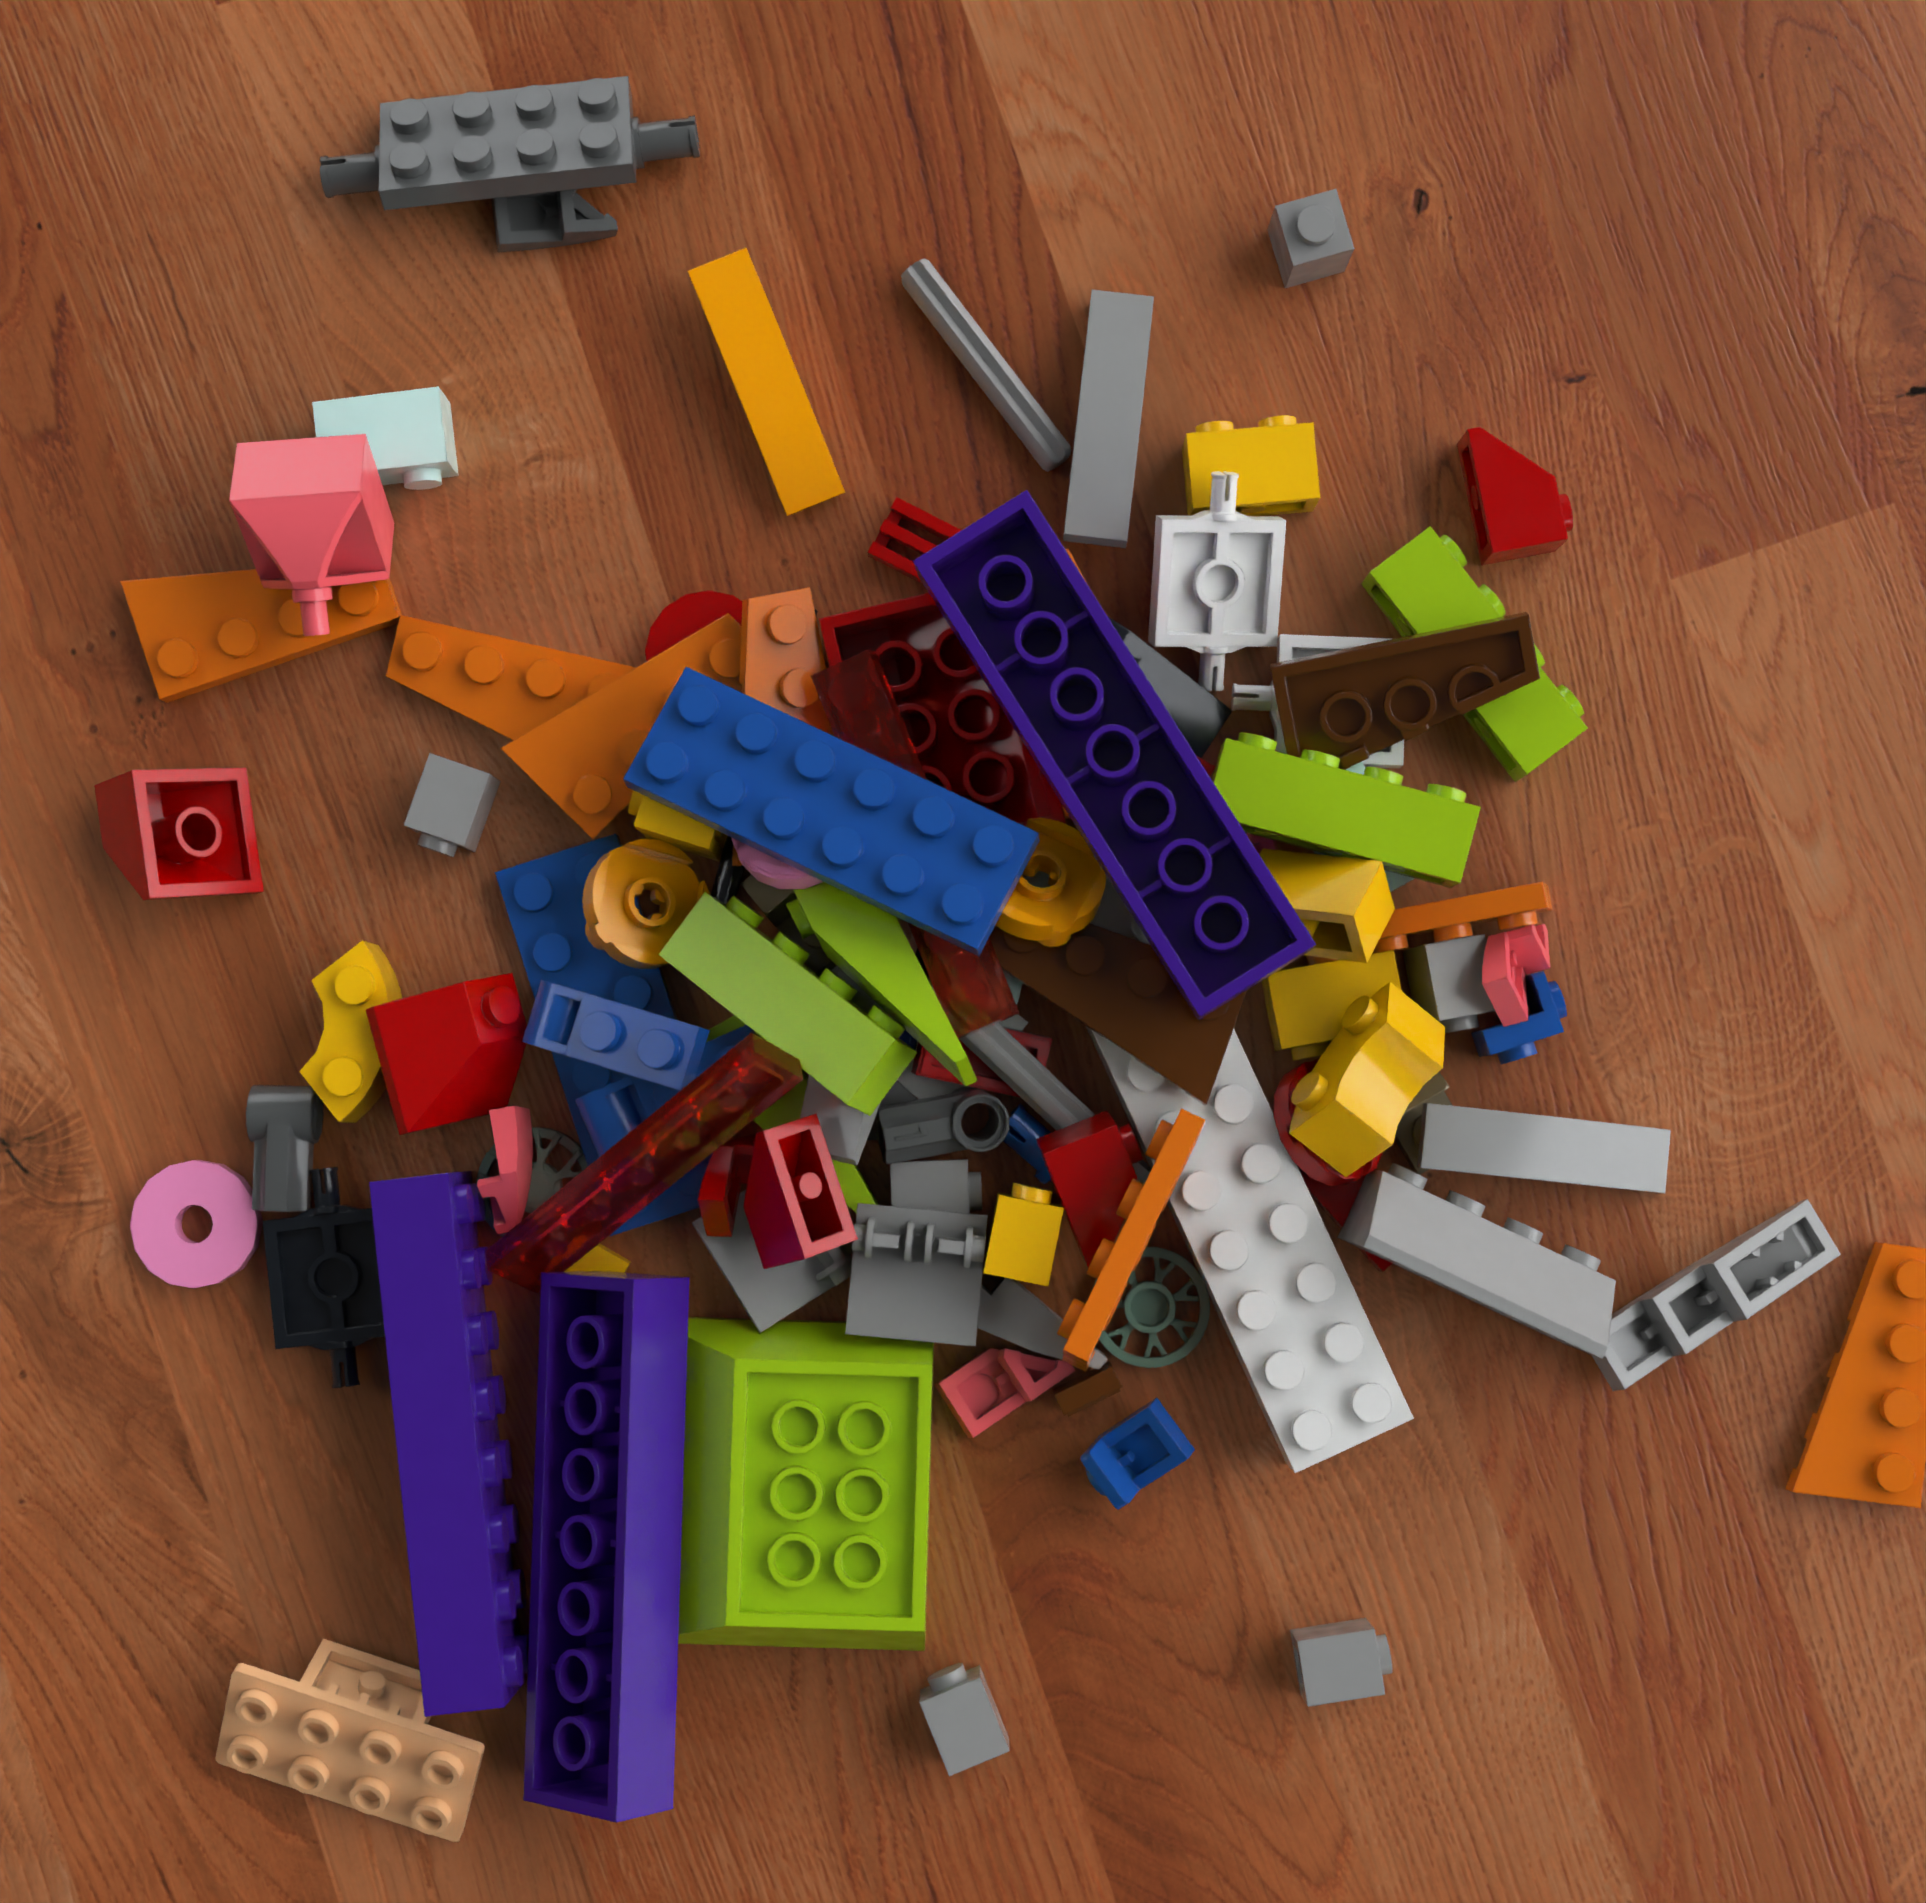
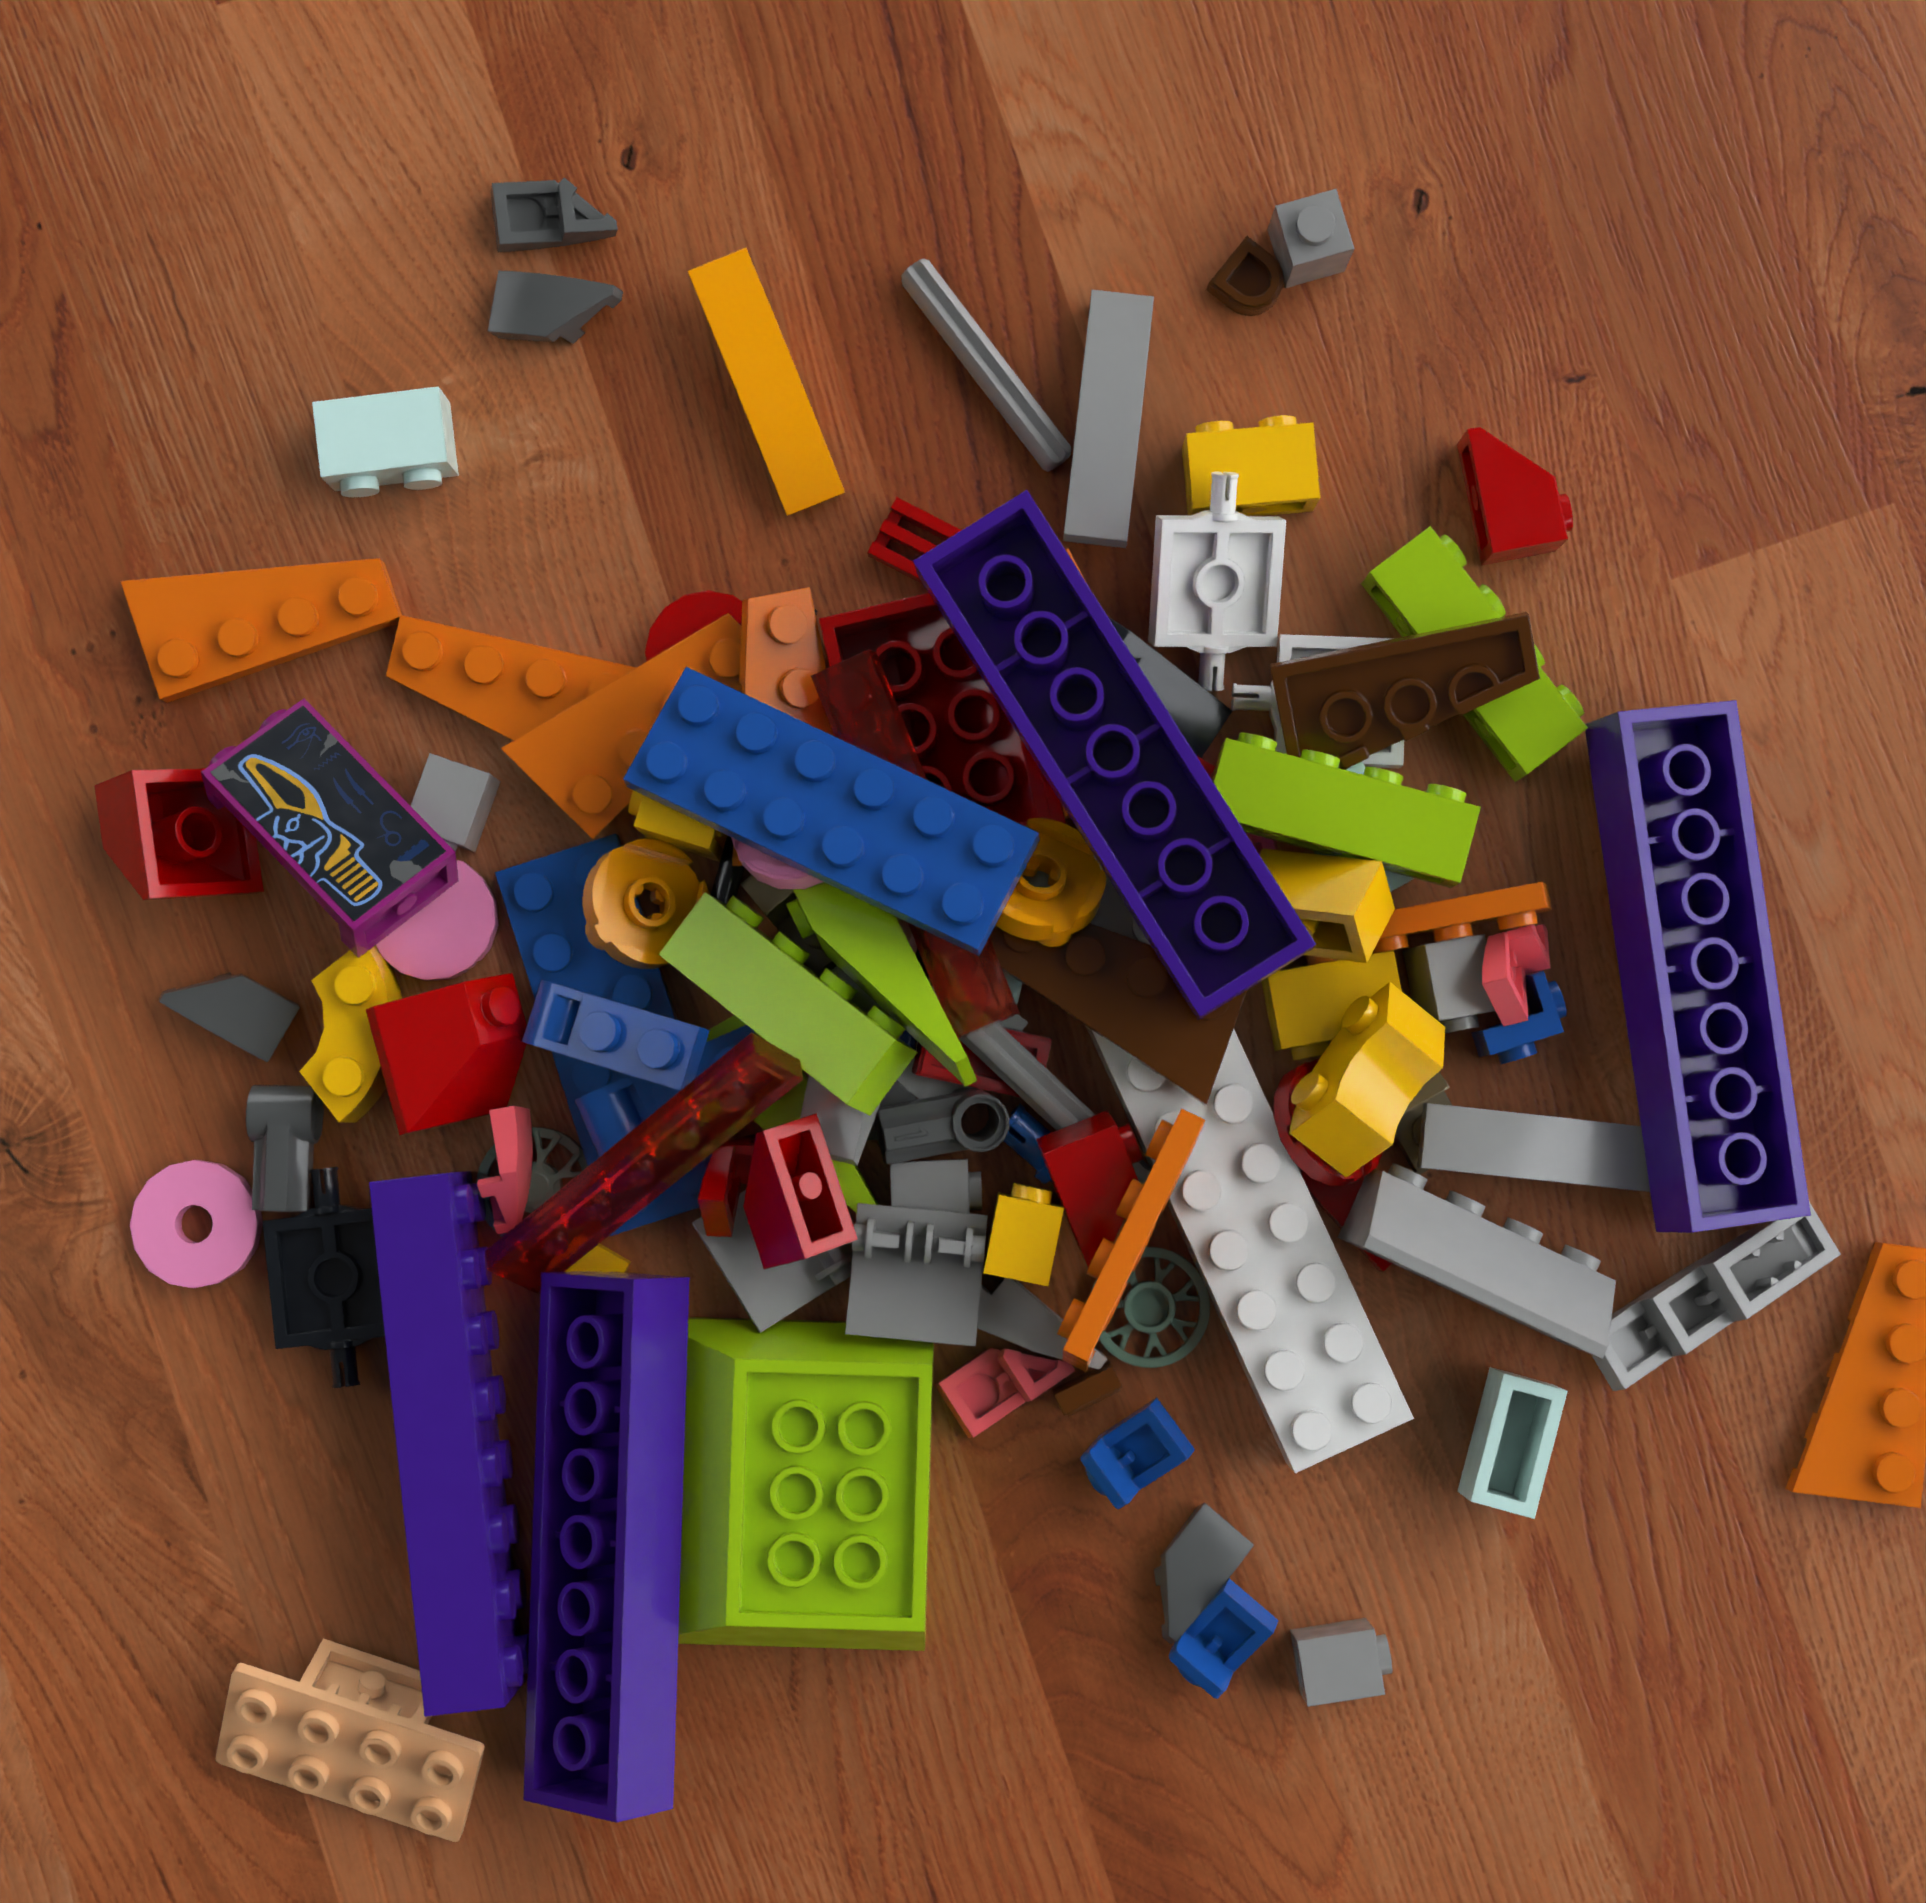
(236, 1011): none -> dark grey slope
(312, 517): coral piece -> none
(332, 824): none -> panel
(447, 933): none -> bright pink tile
(508, 145): dark grey plate -> none
(546, 306): none -> dark grey slope
(963, 1718): light grey brick -> none
(1197, 1568): none -> dark grey slope
(1222, 1639): none -> blue bracket
(1248, 280): none -> reddish brown tile
(1512, 1442): none -> light aqua brick
(1696, 967): none -> dark purple brick

